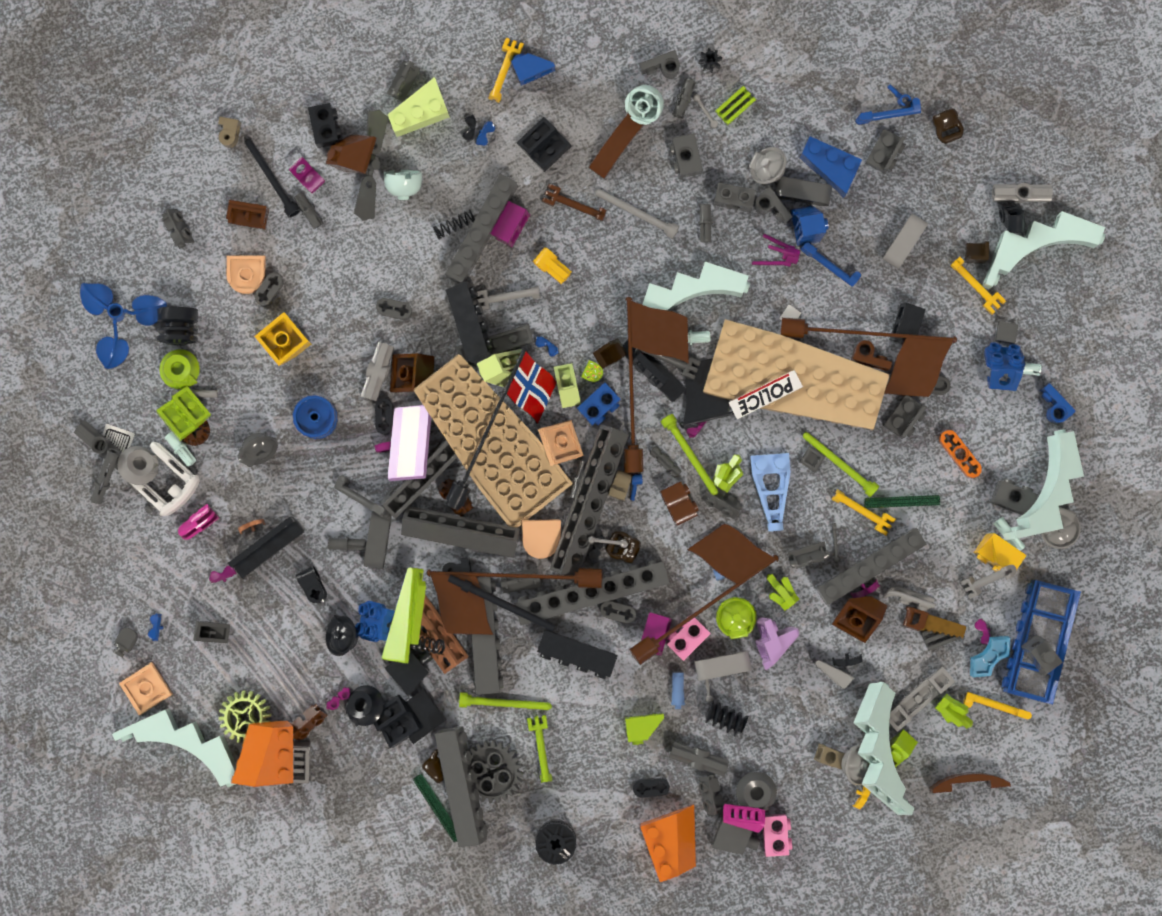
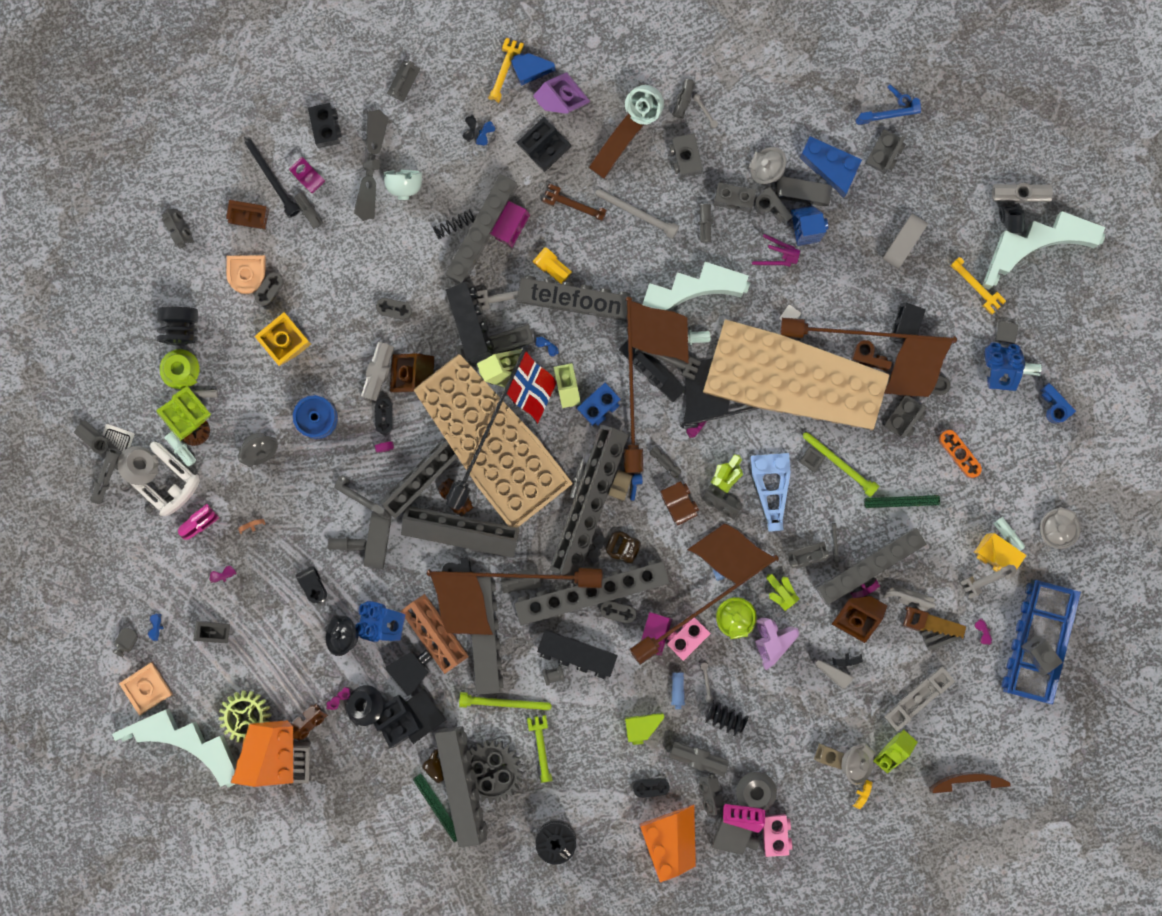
(99, 297): blue plant -> none
(230, 131): dark tan leg -> none
(266, 547): black fence -> none
(351, 153): reddish brown slope -> none
(407, 618): lime wedge -> none
(409, 443): tile -> none
(419, 110): yellowish green wedge -> none
(429, 646): black piece -> none
(467, 586): black bar -> none
(541, 537): light nougat tile -> none
(553, 675): none -> dark grey bush
(560, 95): none -> medium lavender slope
(560, 442): light nougat tile -> none
(572, 298): none -> dark grey brick
(592, 372): lime tile -> none
(610, 353): dark brown panel -> none
(624, 543): light grey hinge -> none
(650, 66): dark grey plate -> none
(670, 423): lime piece -> none
(708, 55): black gear -> none
(723, 665): light grey beam -> none
(747, 94): lime tile -> none
(765, 394): sticker -> none
(811, 251): blue hinge -> none
(875, 748): light aqua arch -> none
(880, 521): yellow hinge -> none
(945, 121): dark brown piece -> none
(954, 712): lime rock -> none
(971, 697): yellow hinge -> none
(977, 252): dark brown panel -> none
(983, 664): dark azure tile -> none
(1002, 498): dark grey brick -> none
(1063, 465): light aqua arch -> none

